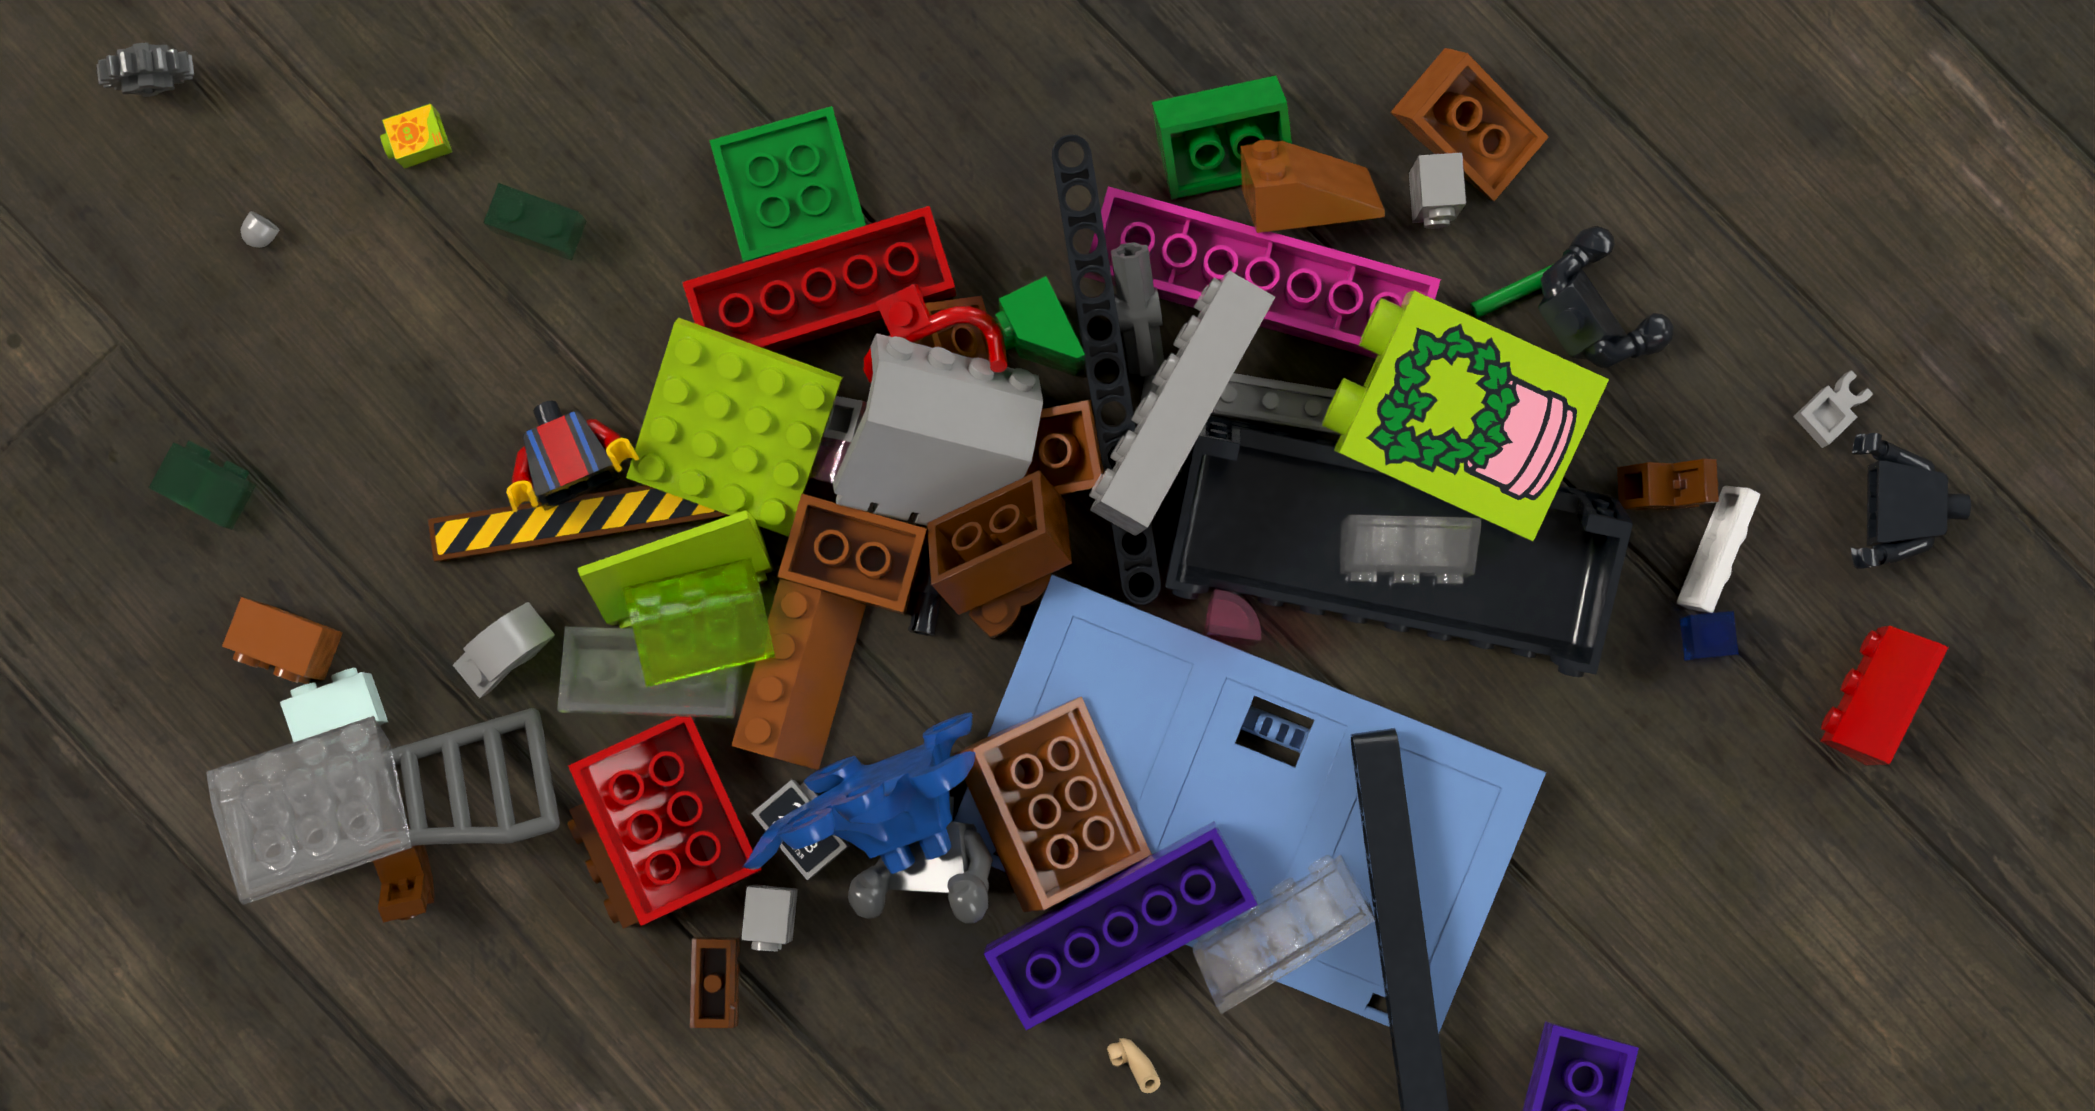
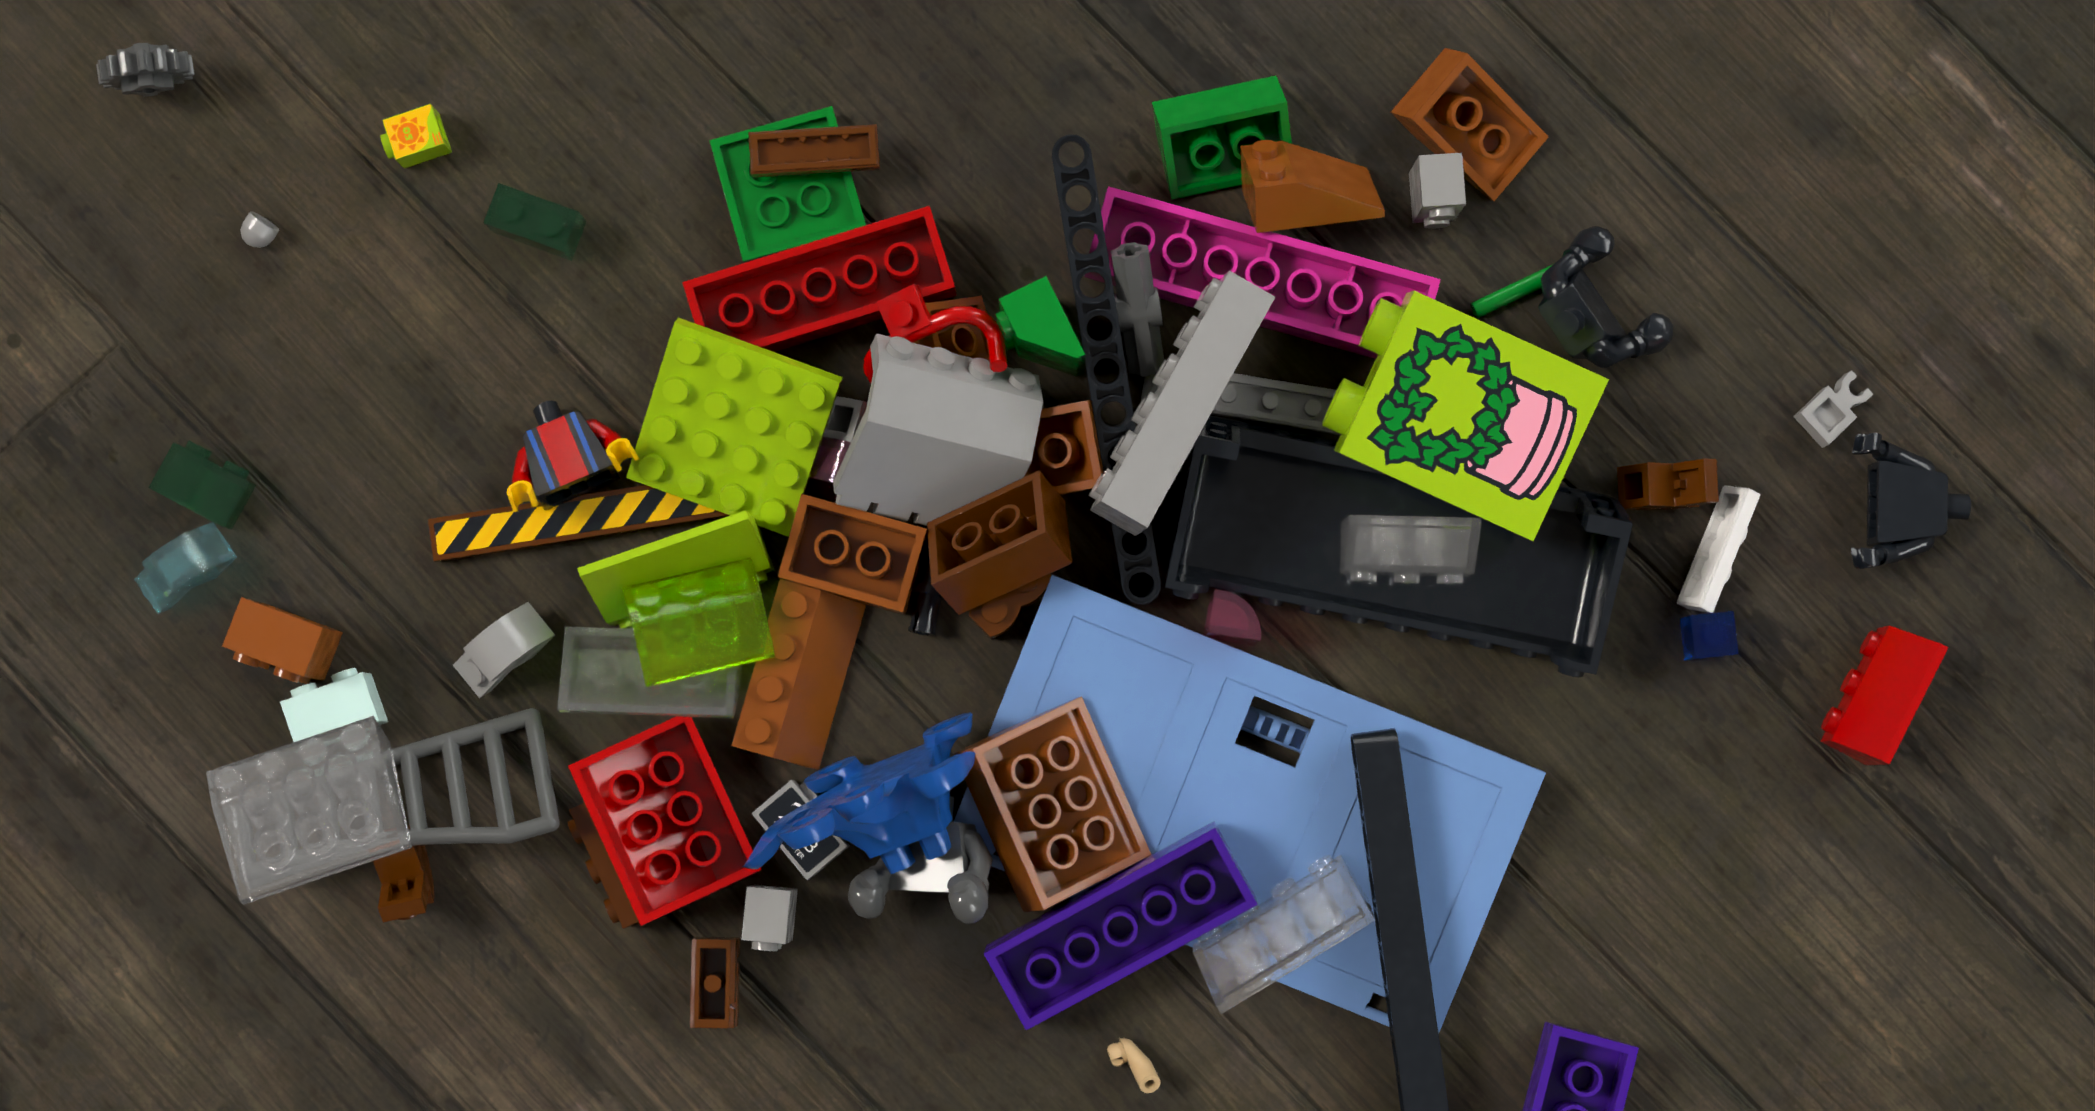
(183, 565): none -> clear light blue brick
(814, 150): none -> reddish brown plate

